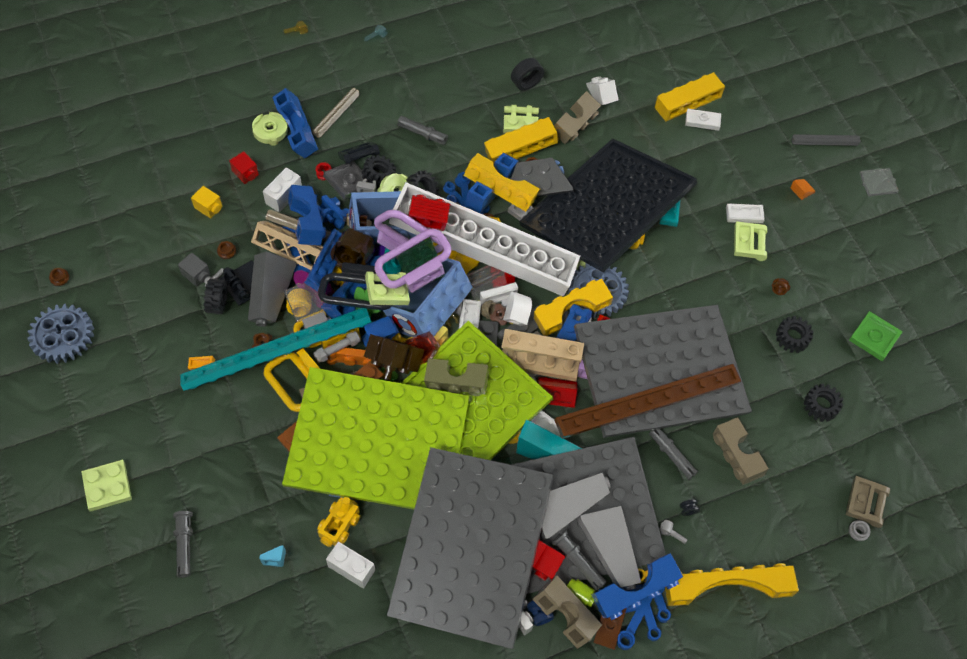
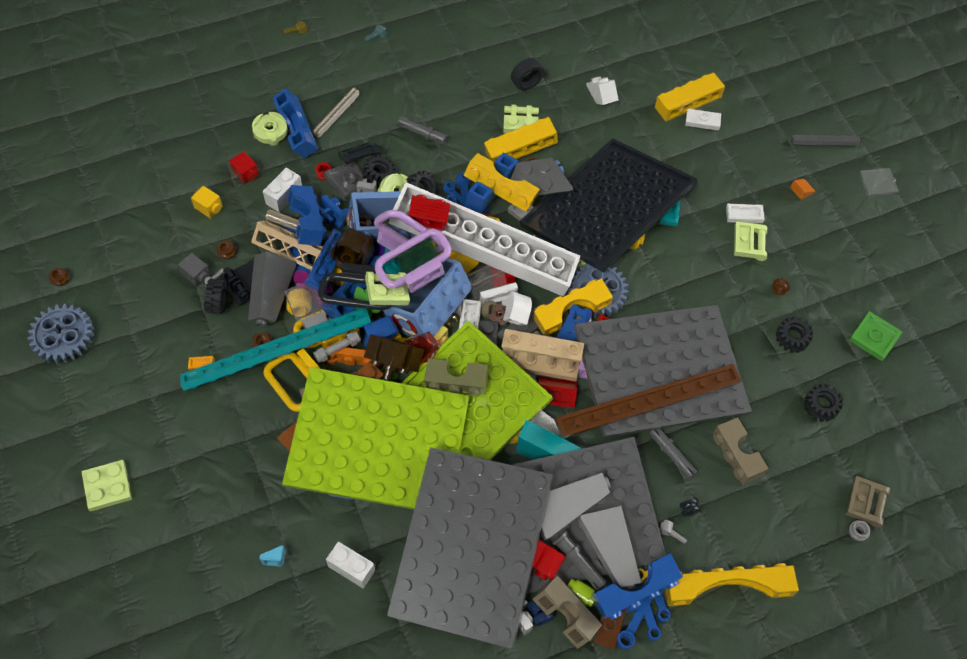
(182, 534): dark grey pin -> none
(341, 517): yellow brick -> none
(584, 108): dark tan arch -> none

